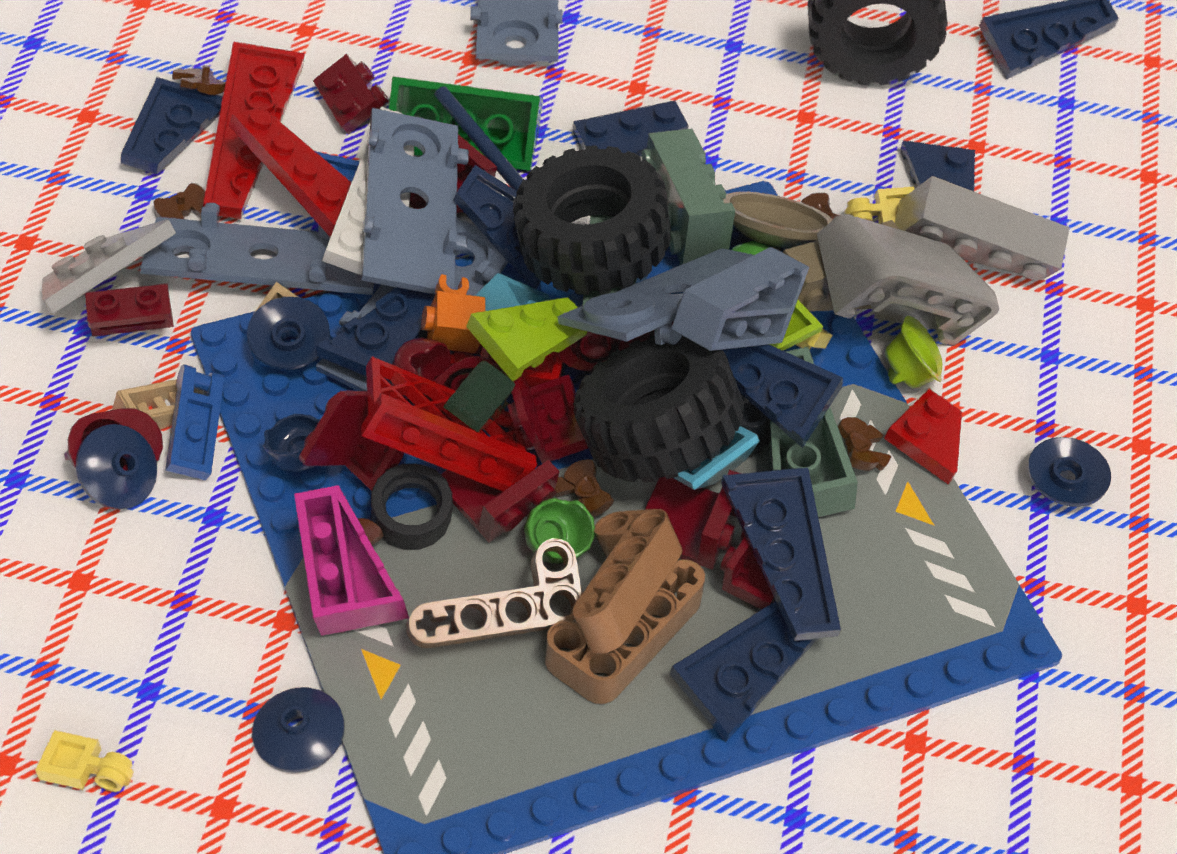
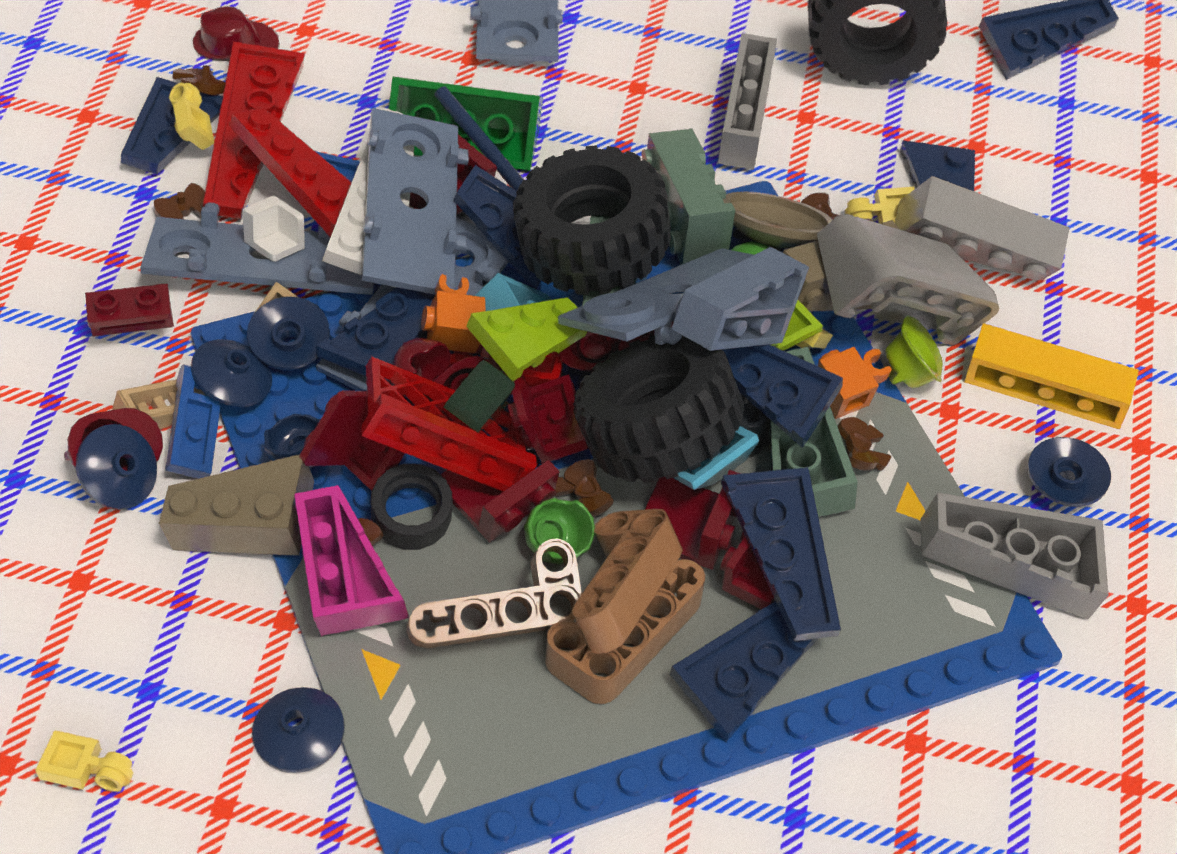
(98, 262): light grey wing -> none
(191, 121): none -> light yellow plate
(227, 25): none -> dark red piece
(230, 373): none -> dark blue dish
(238, 510): none -> dark tan wedge
(273, 228): none -> white panel
(350, 92): dark red bracket -> none
(629, 128): dark blue wing -> none
(747, 101): none -> light grey brick
(859, 378): none -> orange brick
(930, 435): red wing -> none
(1020, 548): none -> light grey wedge
(1052, 376): none -> yellow brick

